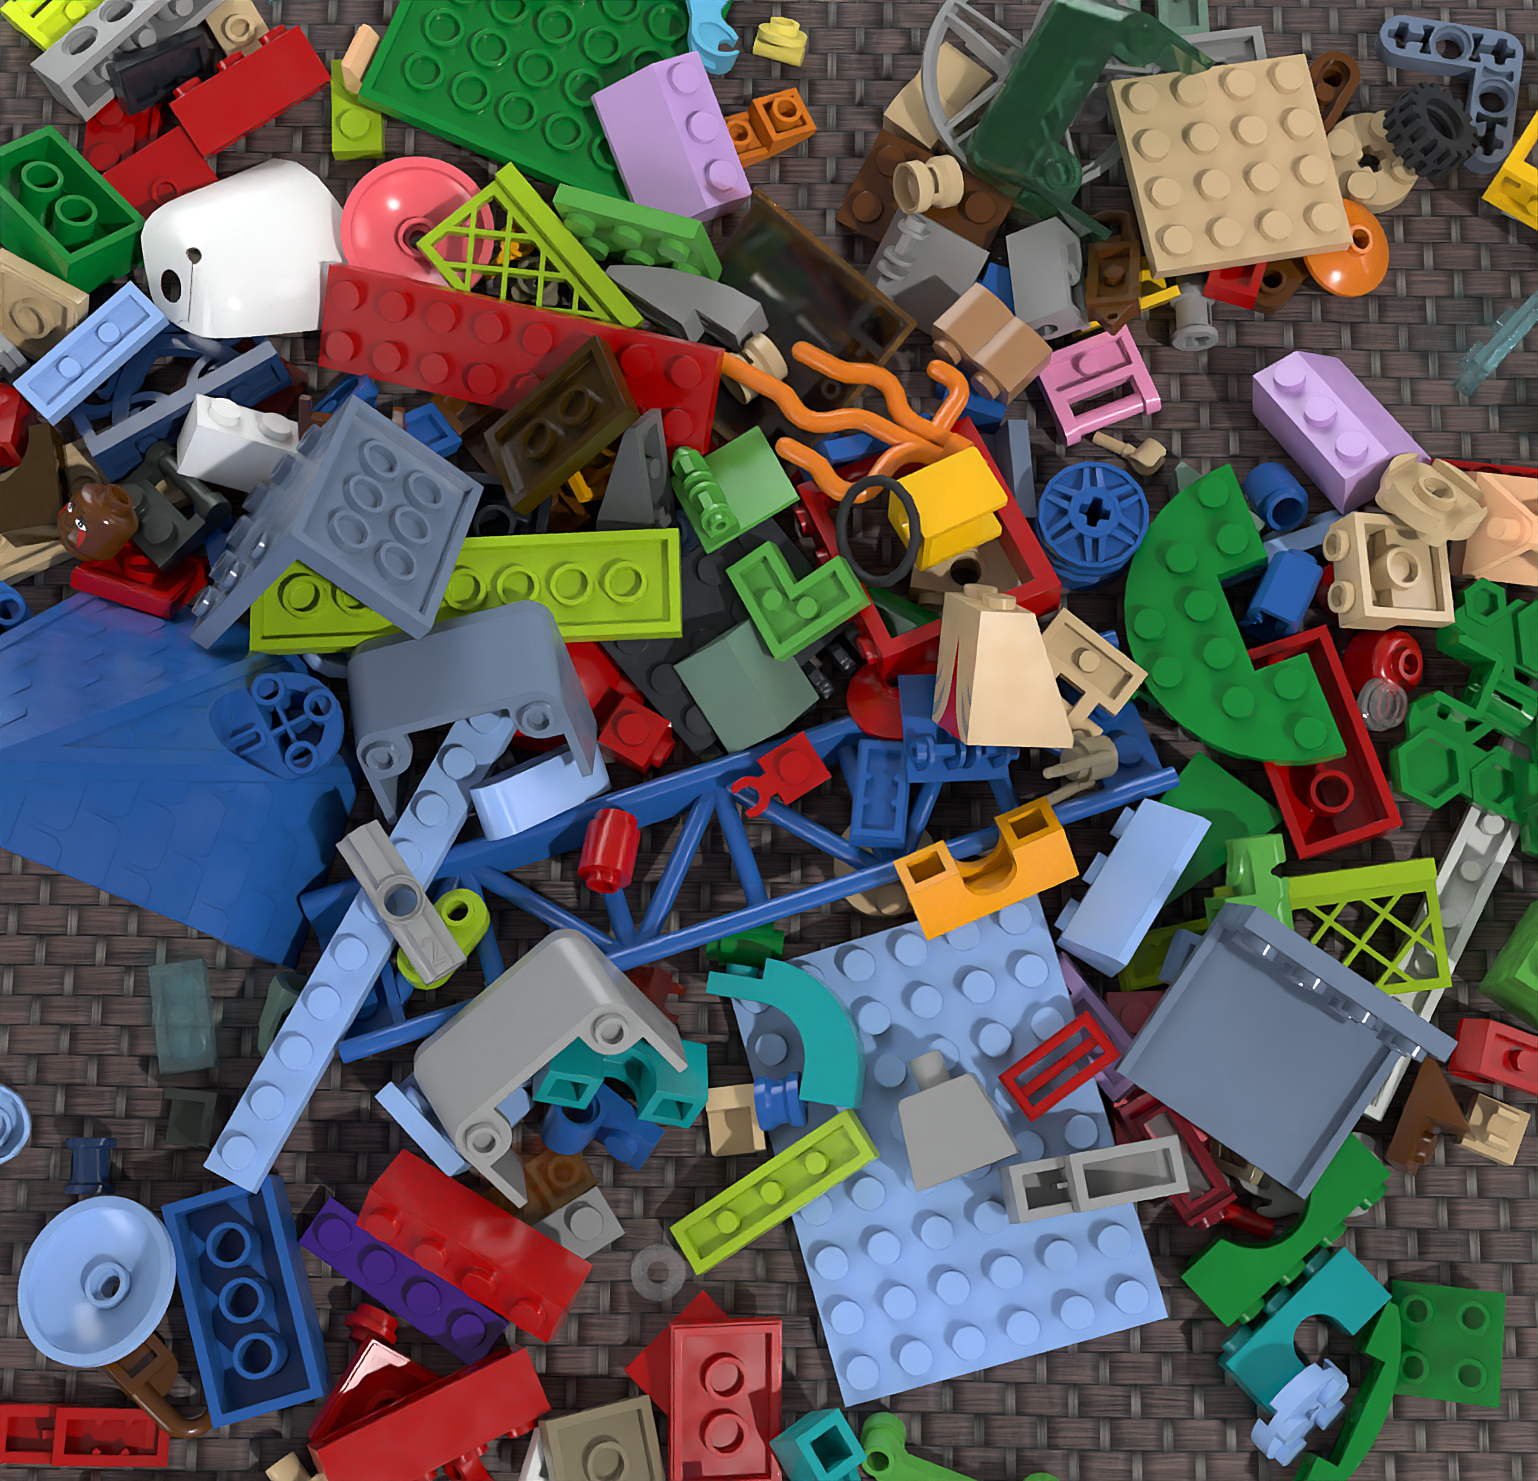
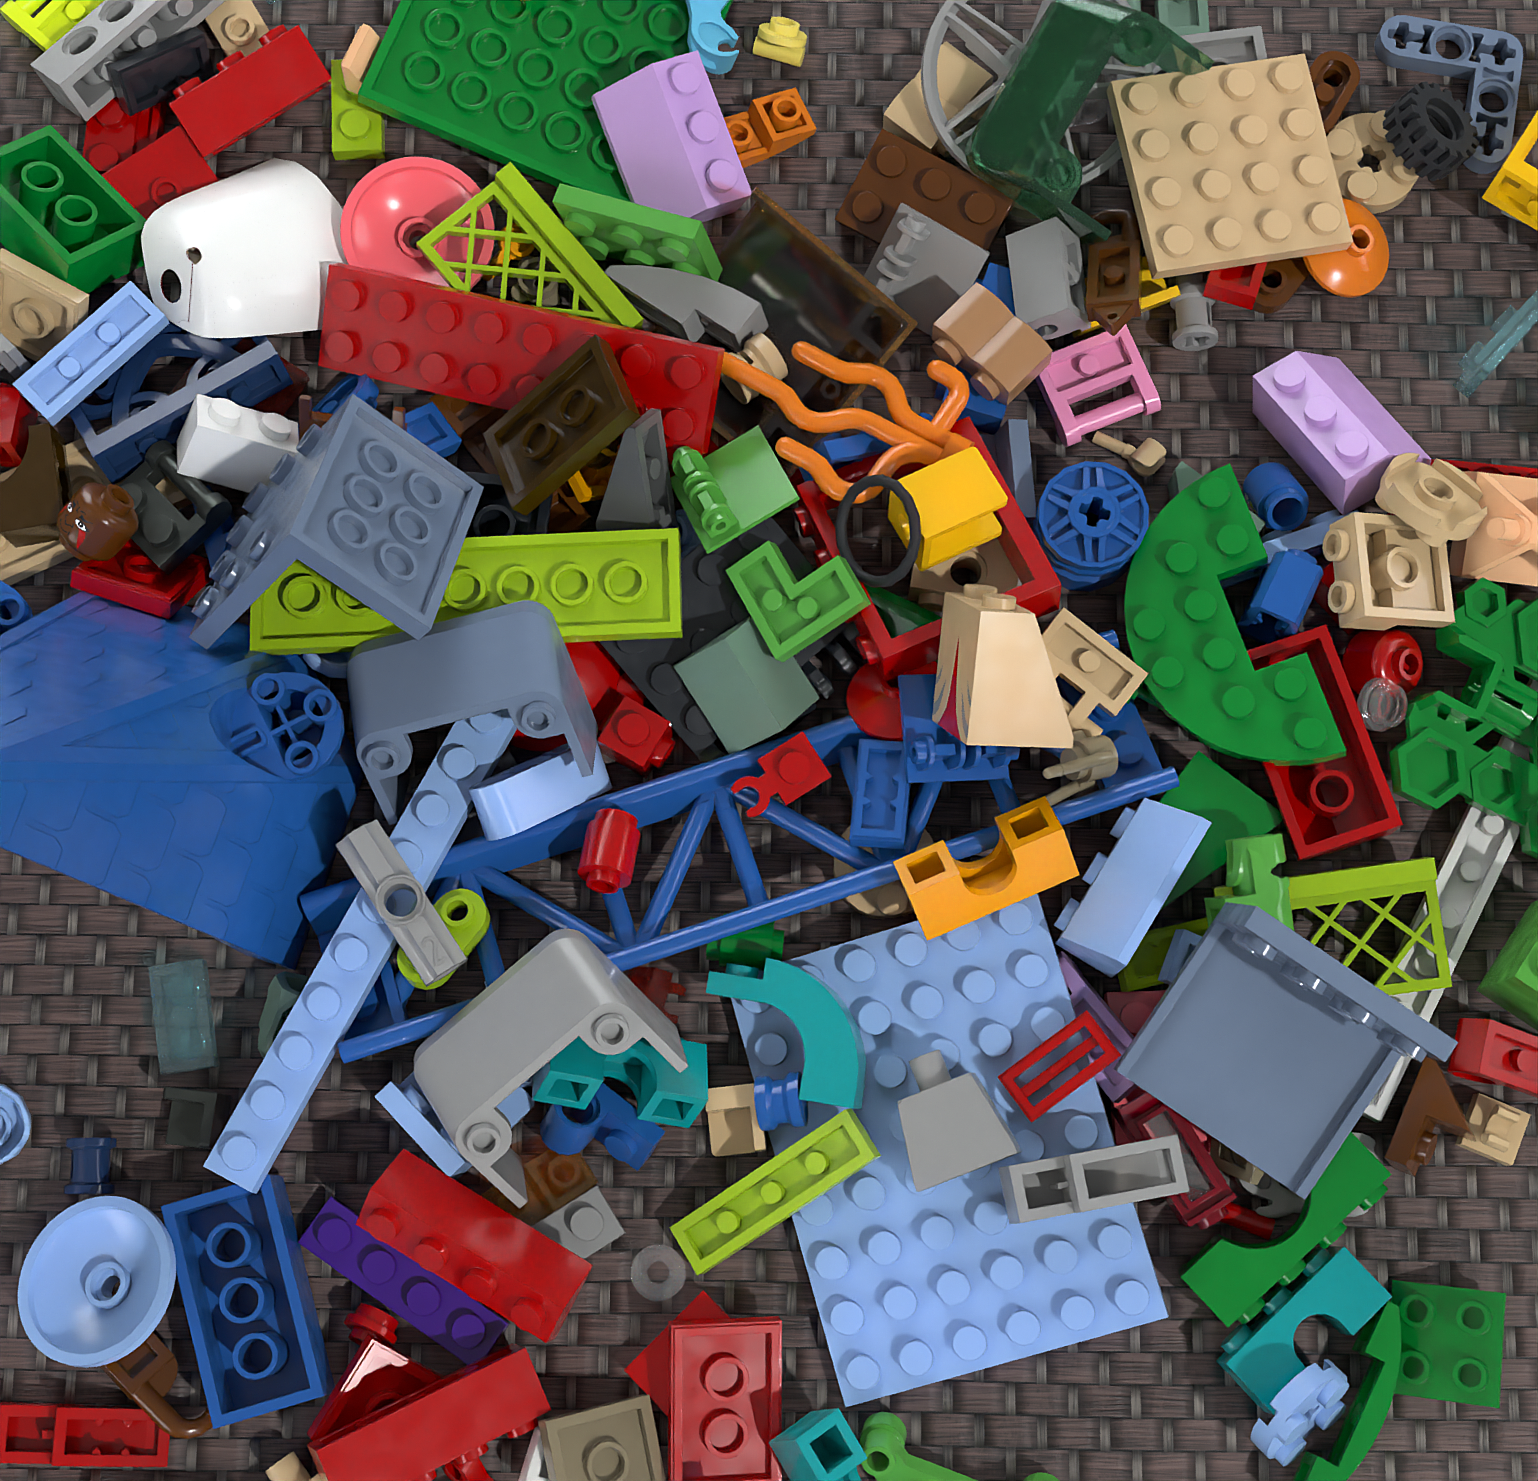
(928, 184): tan wheel -> none

